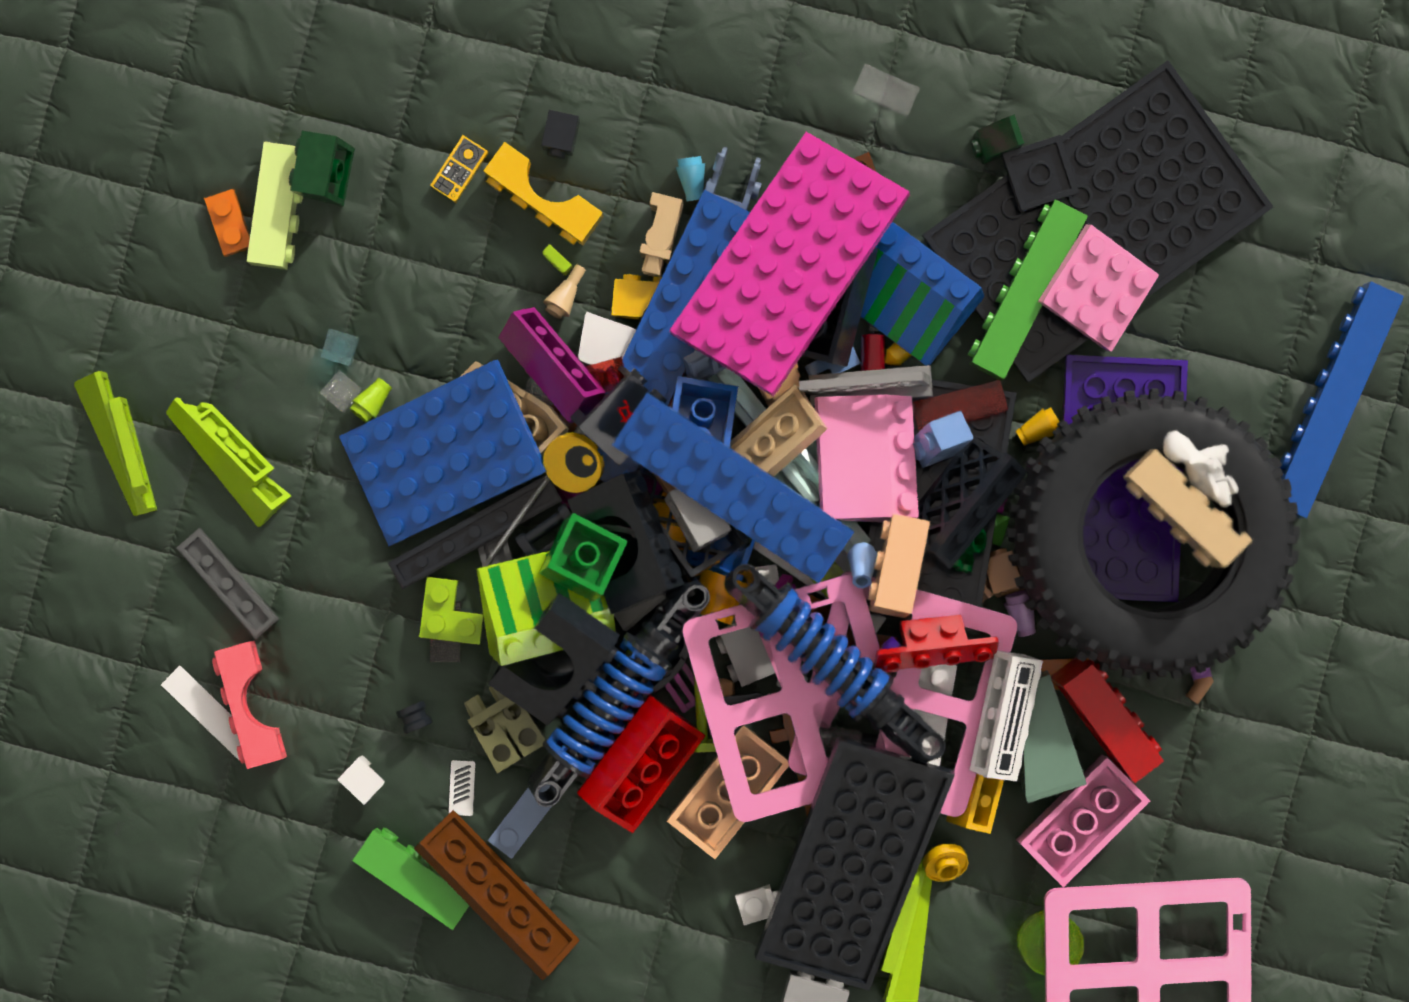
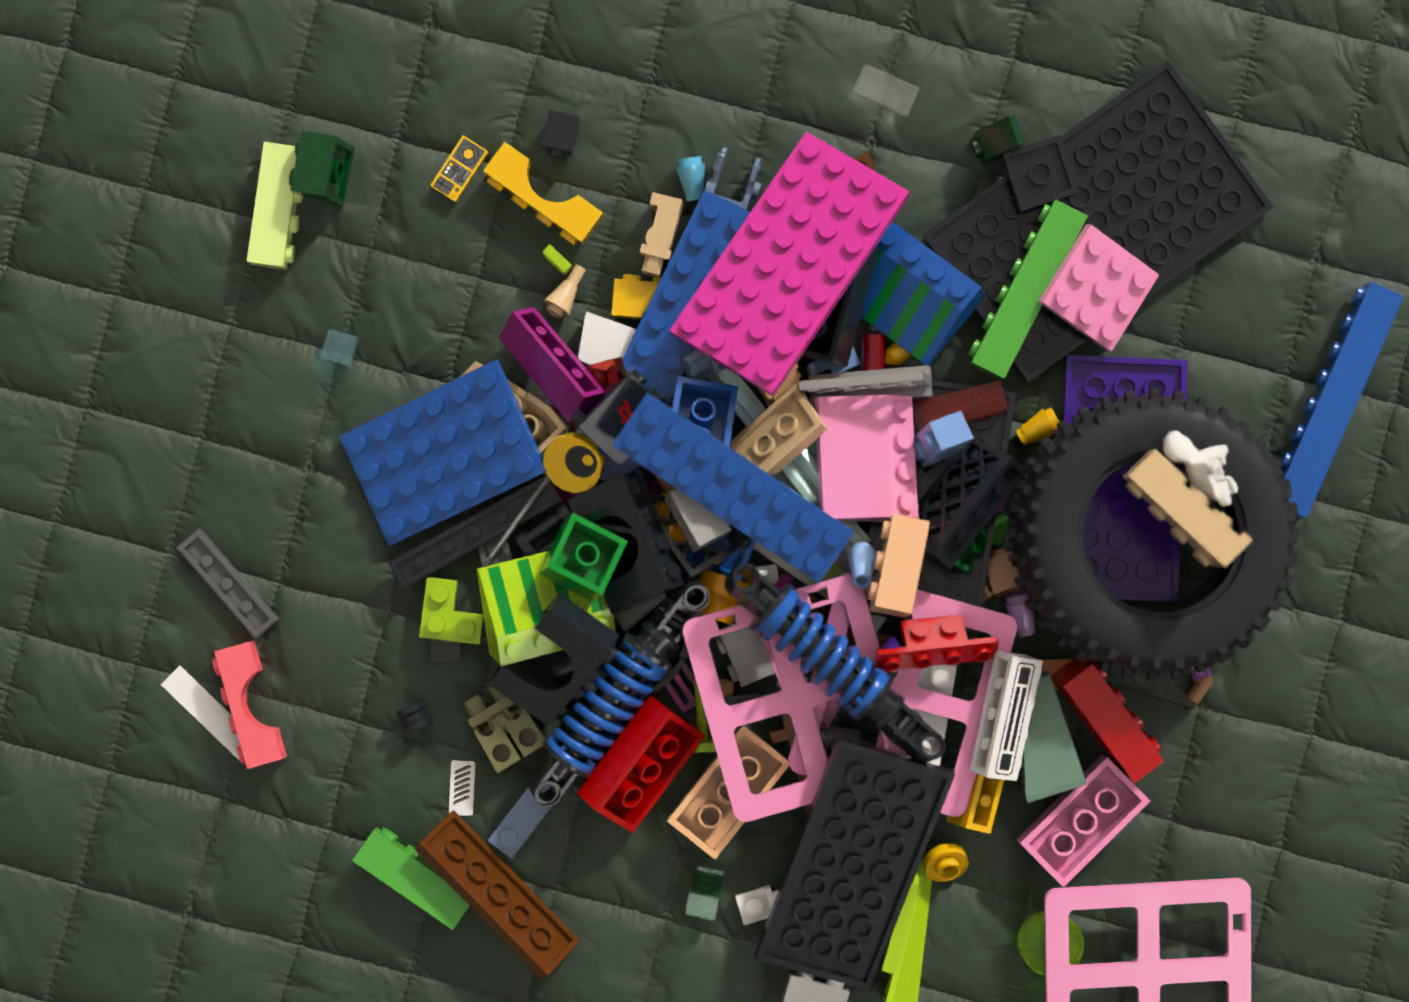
(118, 439): lime wedge -> none
(228, 222): orange plate -> none
(230, 458): lime wedge -> none
(341, 391): clear tile -> none
(361, 780): white panel -> none
(370, 401): lime cone -> none
(704, 894): none -> clear green bracket

